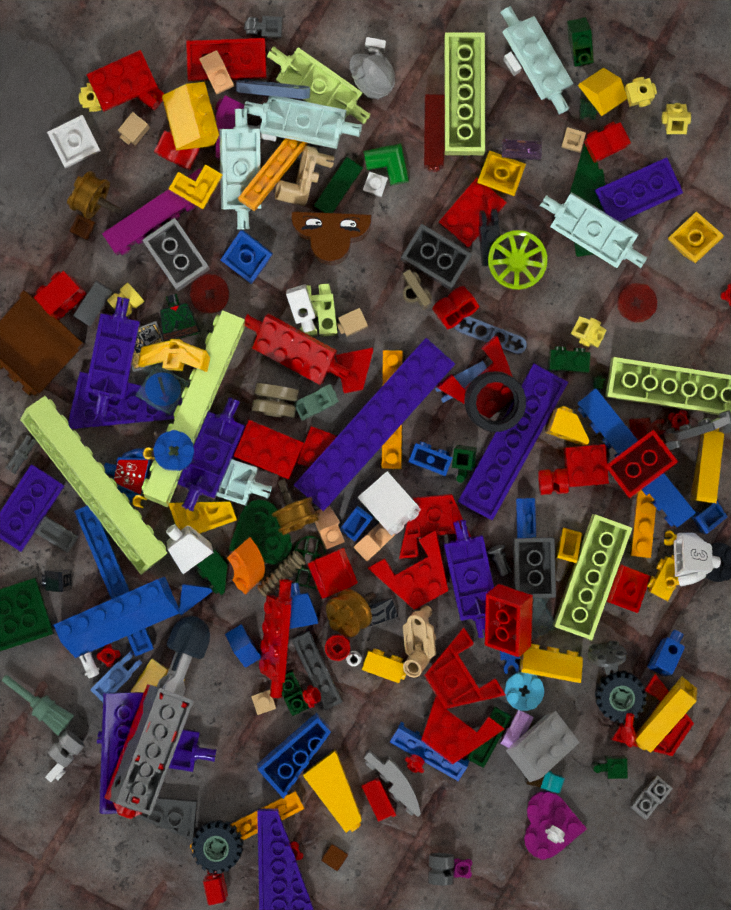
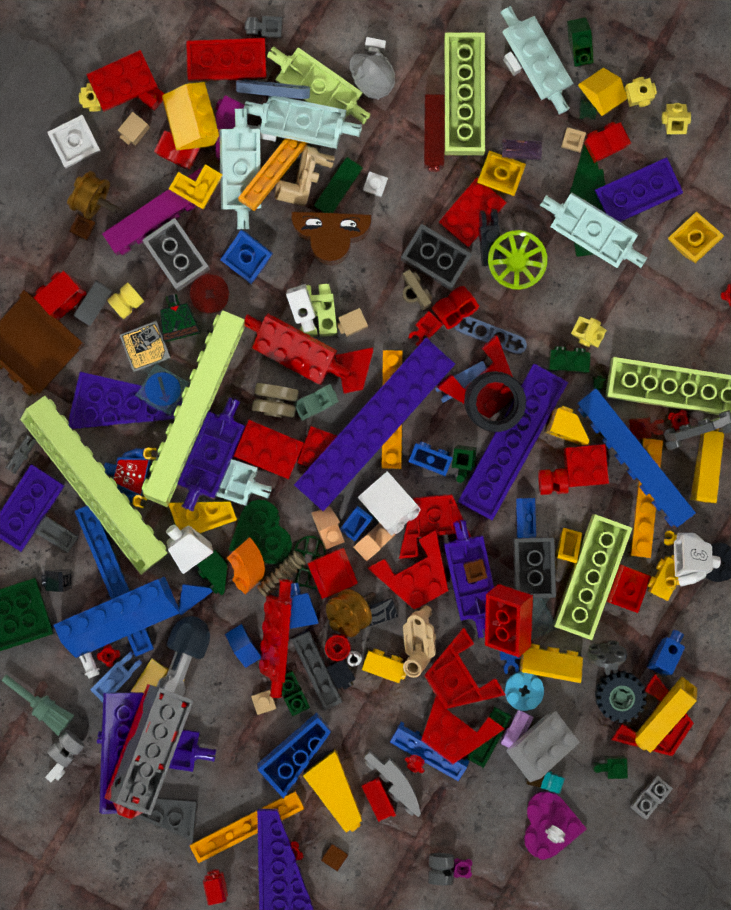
(112, 356): dark purple plate -> none
(173, 462): blue plate -> none
(174, 355): yellow plate -> none
(216, 72): light nougat slope -> none
(217, 846): black wheel -> none
(294, 514): pearl gold wheel -> none
(311, 696): red plate -> none
(341, 674): none -> black brick
(390, 157): green brick -> none
(428, 326): none -> red plate
(475, 570): none -> reddish brown tile
(498, 556): dark grey pin -> none
(627, 731): red rock -> none
(632, 313): clear red plate -> none
(641, 464): red brick -> none
(709, 517): blue slope -> none

